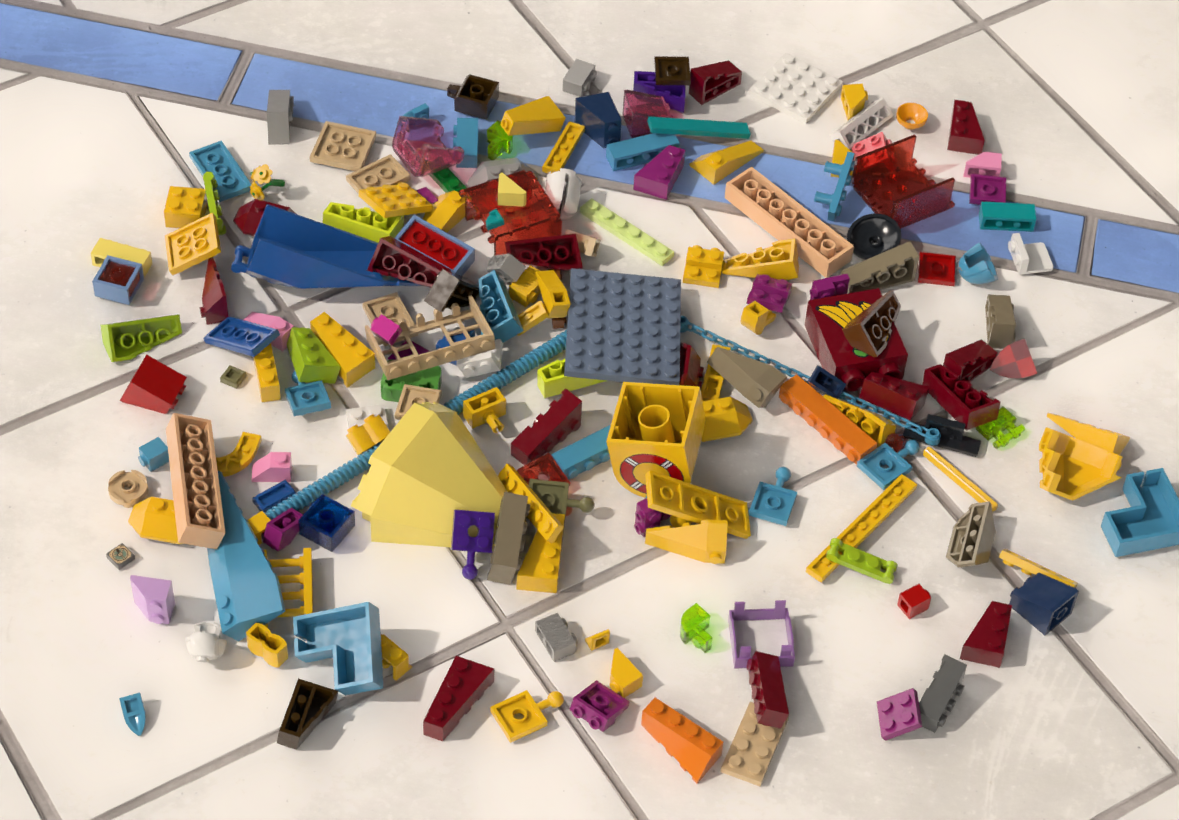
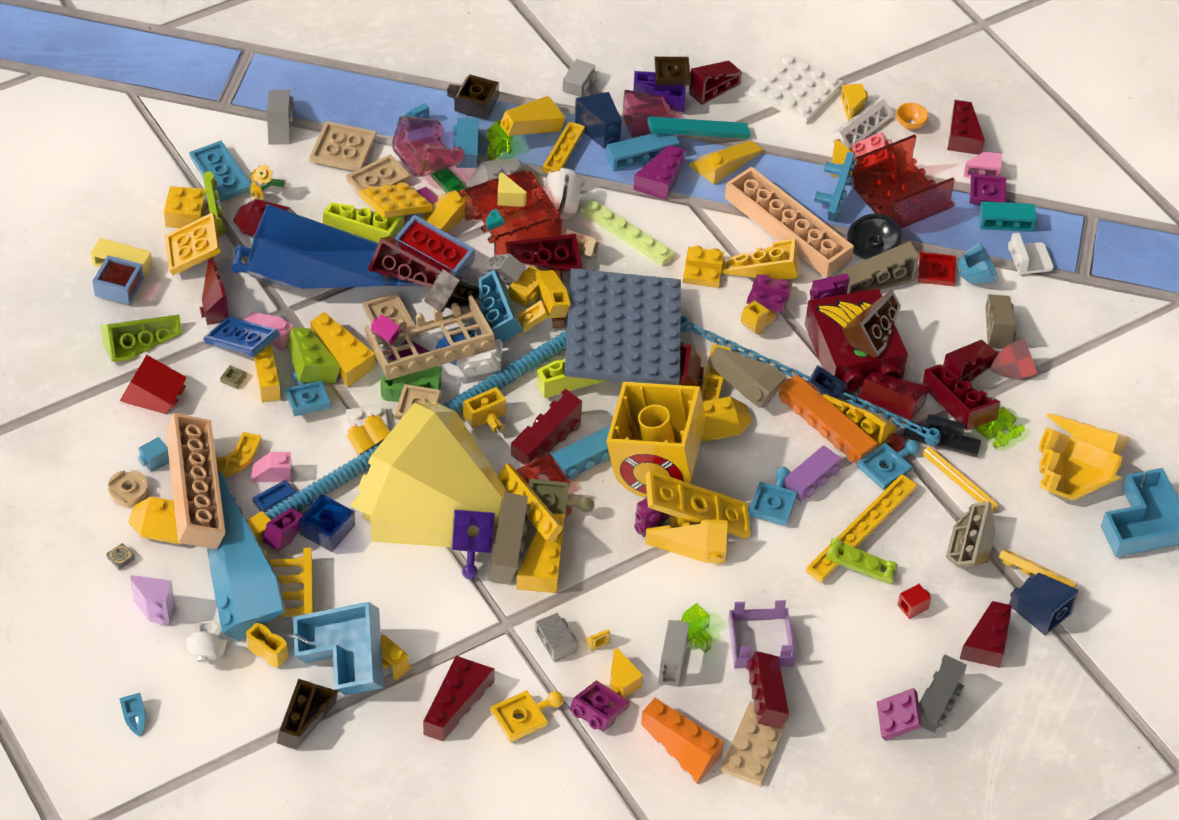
(673, 653): none -> light grey window
(813, 473): none -> medium lavender brick

